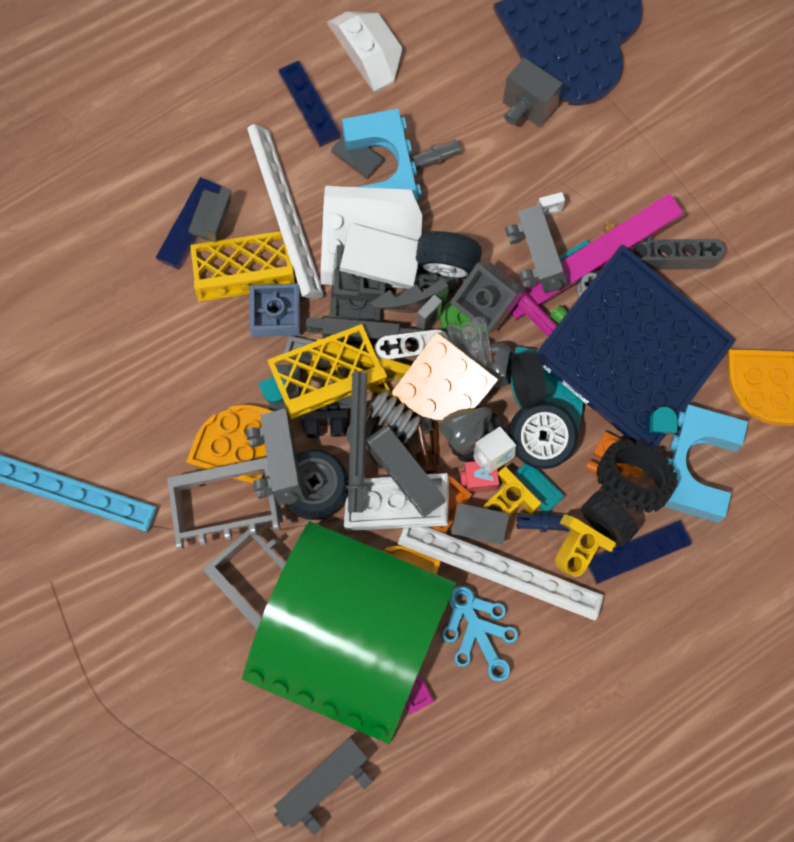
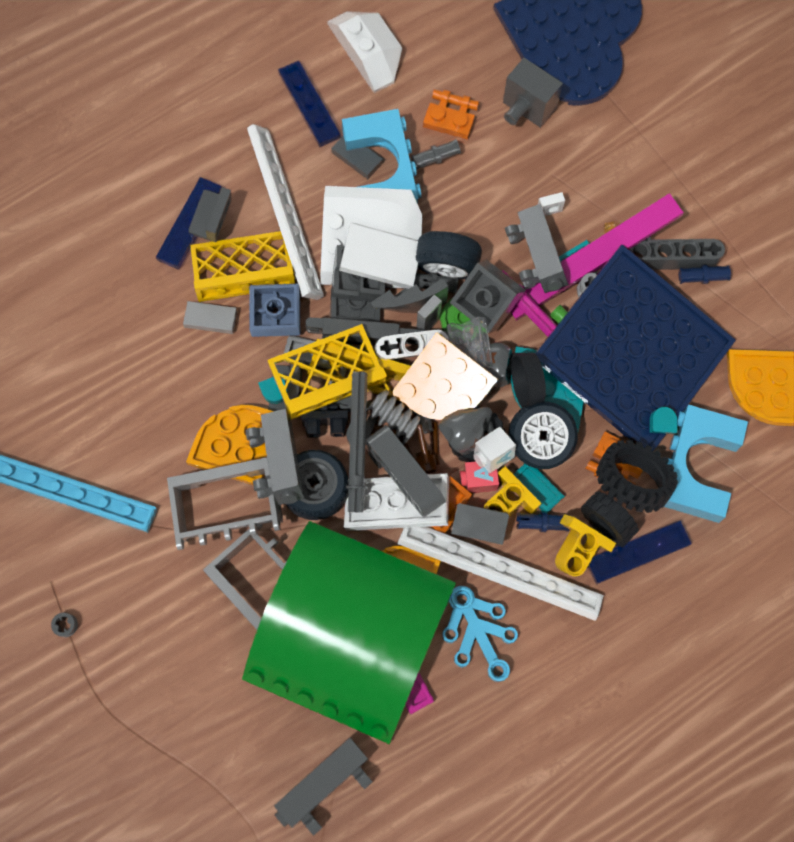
(71, 620): none -> dark grey bush
(210, 317): none -> light grey tile
(449, 120): none -> orange plate
(704, 274): none -> dark blue pin

